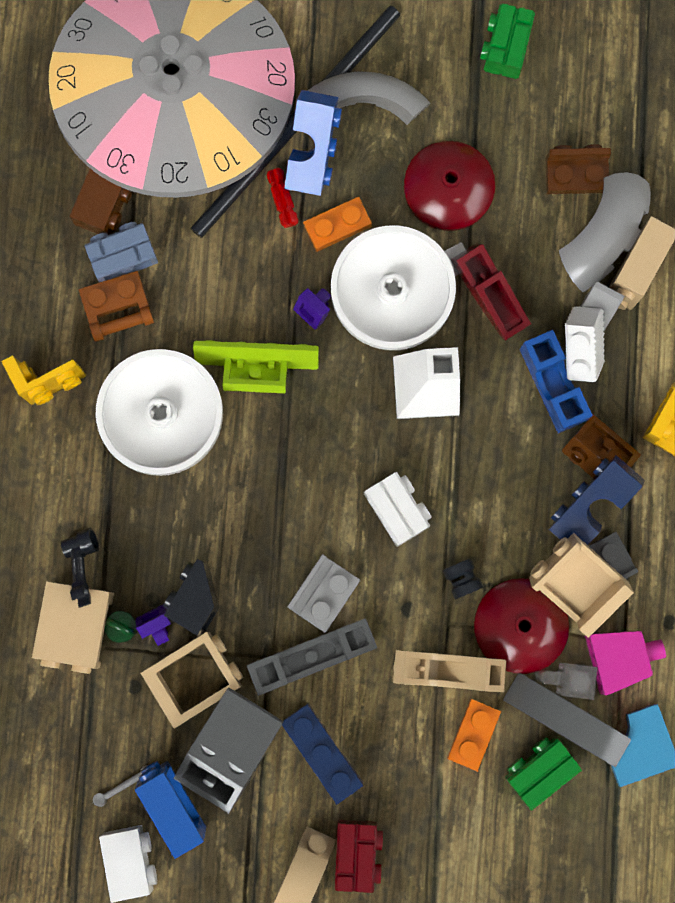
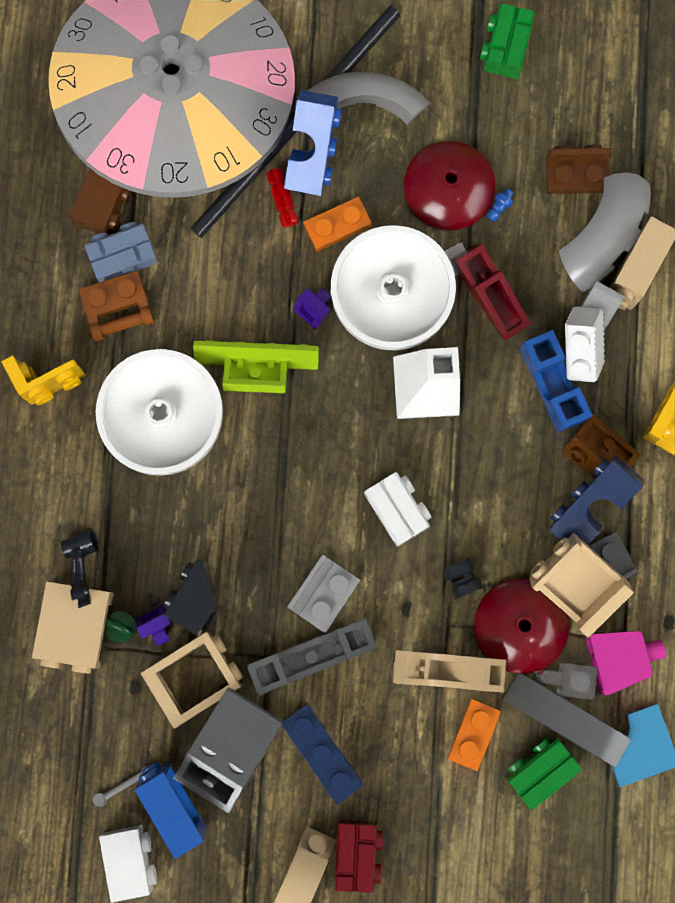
(502, 202): none -> blue piece

